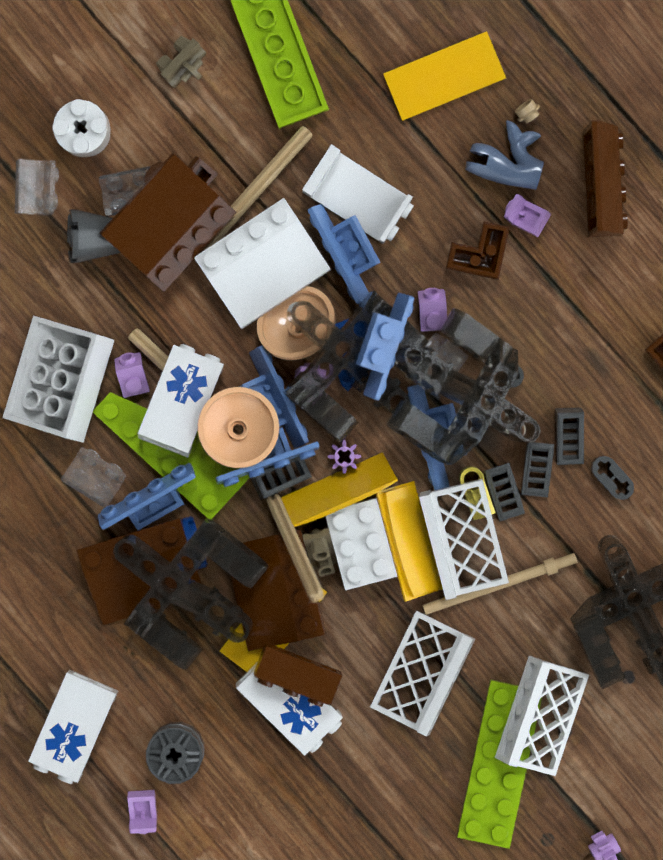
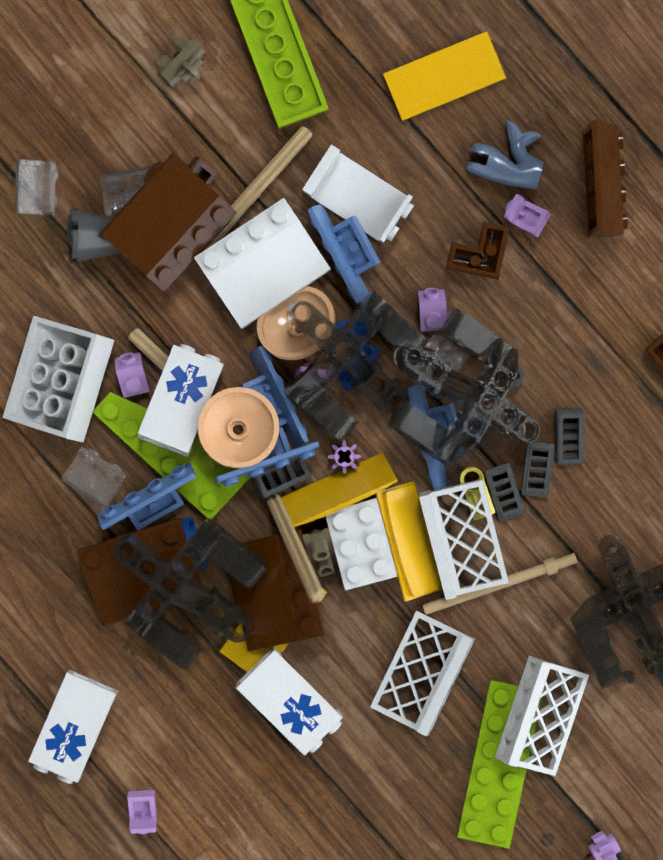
(95, 122): white brick -> none
(184, 740): dark grey wheel -> none
(297, 675): reddish brown brick -> none
(382, 343): medium blue bracket -> none
(527, 111): tan plate -> none
(617, 473): dark grey beam -> none

